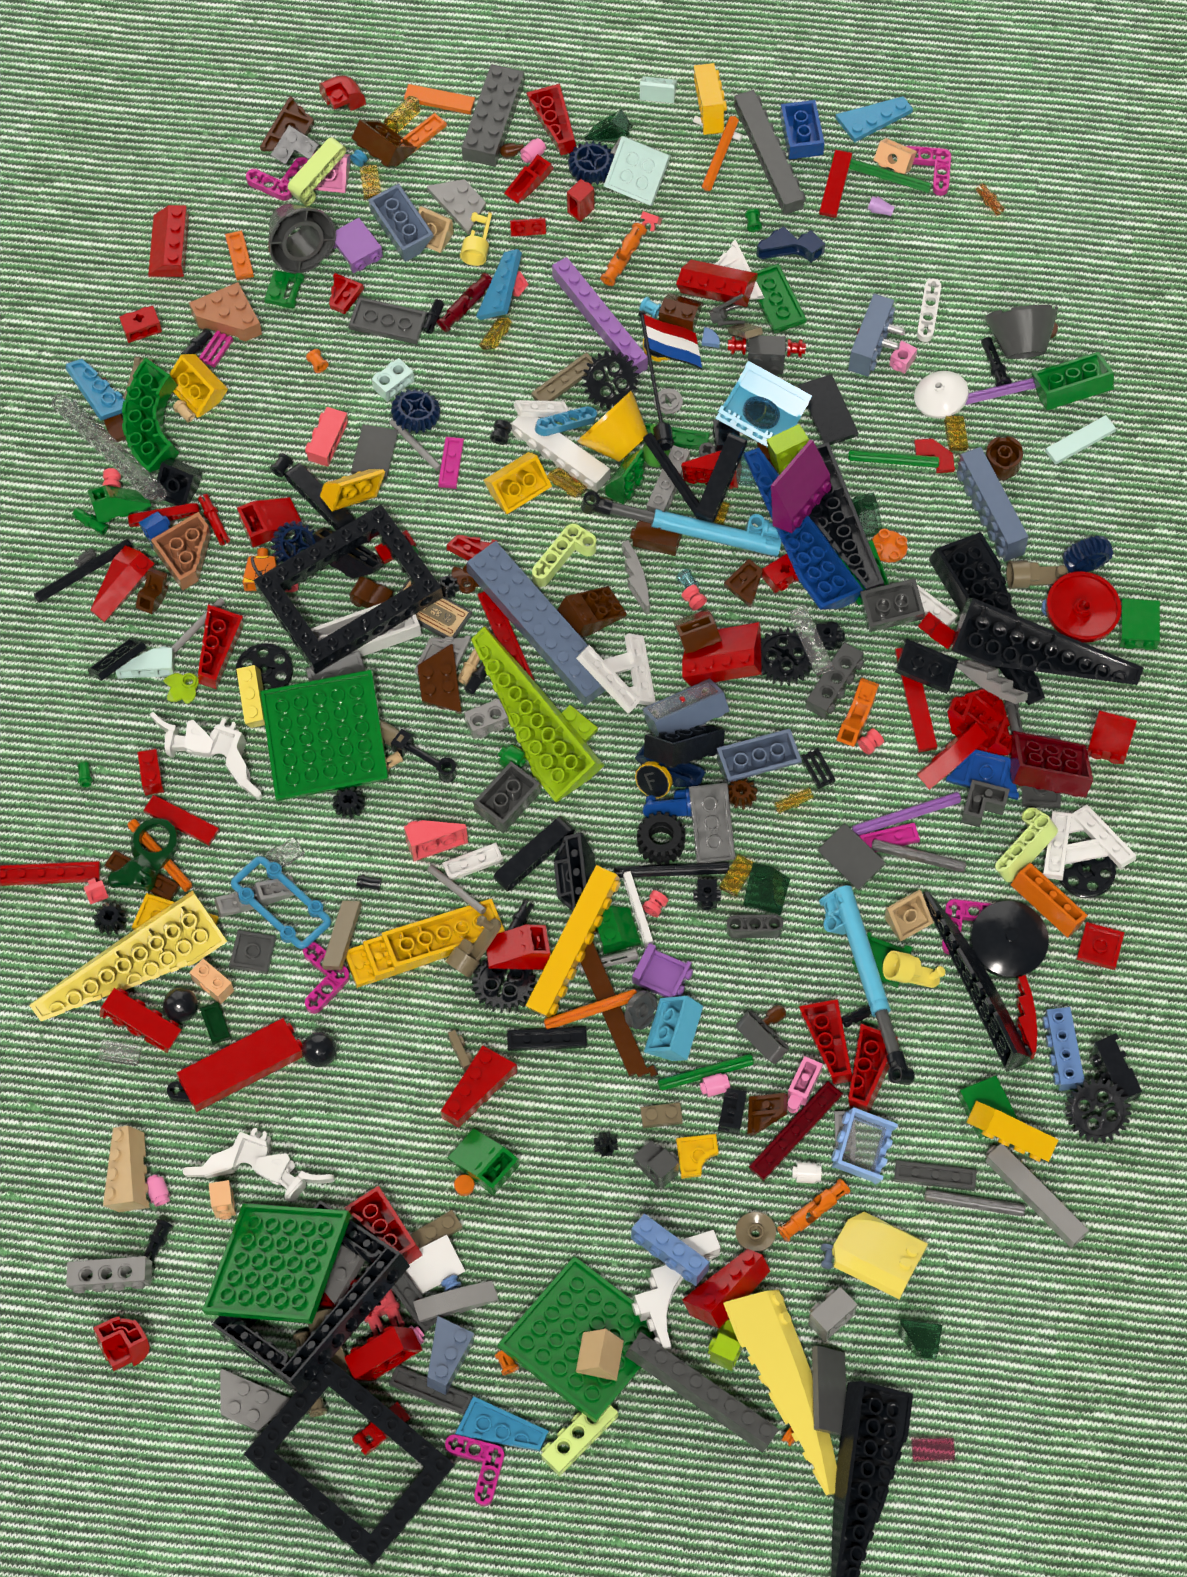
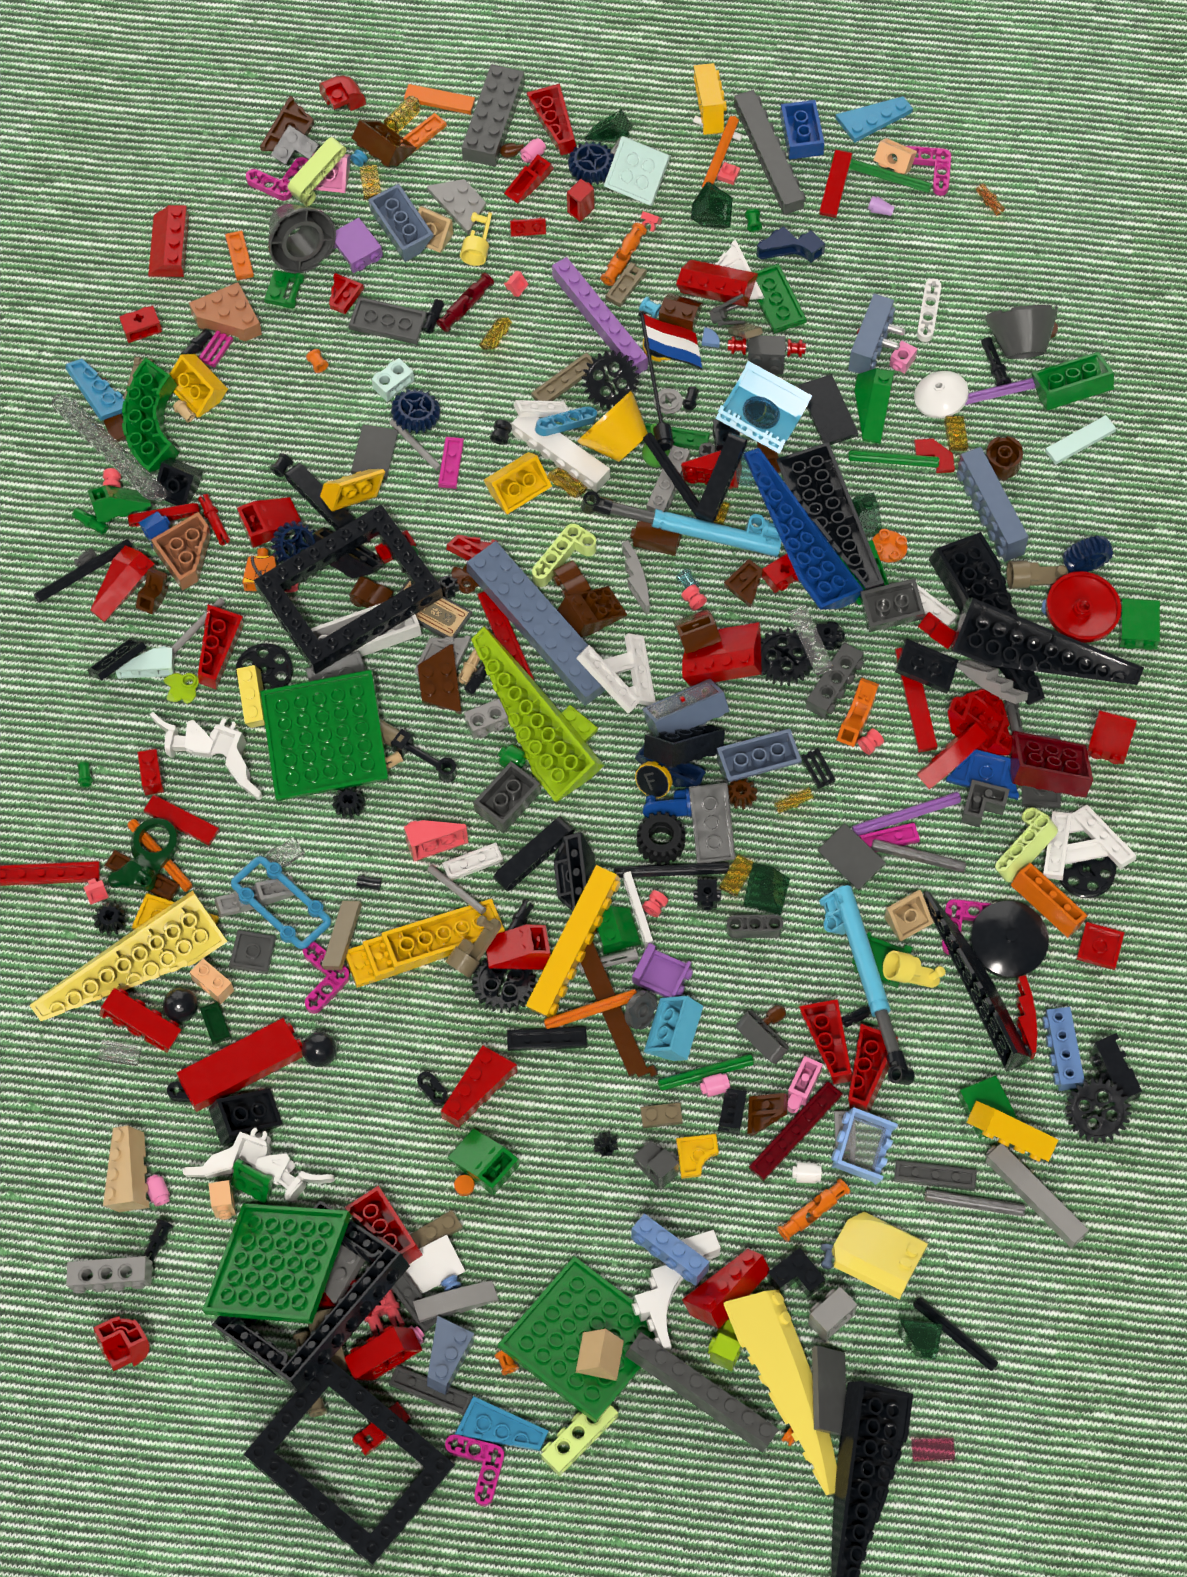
(243, 1114): none -> black slope
(248, 1402): light grey wing -> none
(251, 1181): none -> green plate
(326, 436): coral brick -> none
(428, 1091): none -> black beam
(457, 1043): dark tan plate -> none
(501, 287): dark azure wing -> none
(570, 579): none -> reddish brown brick
(625, 284): none -> dark tan plate
(626, 478): green slope -> none
(658, 89): light aqua slope -> none
(689, 402): none -> black pin
(712, 207): none -> clear green slope
(728, 173): none -> coral tile
(755, 1222): dark tan dish -> none
(785, 446): lime brick -> none
(796, 1269): none -> black brick
(799, 488): magenta slope -> none
(872, 399): none -> green wedge
(956, 1334): none -> black axle

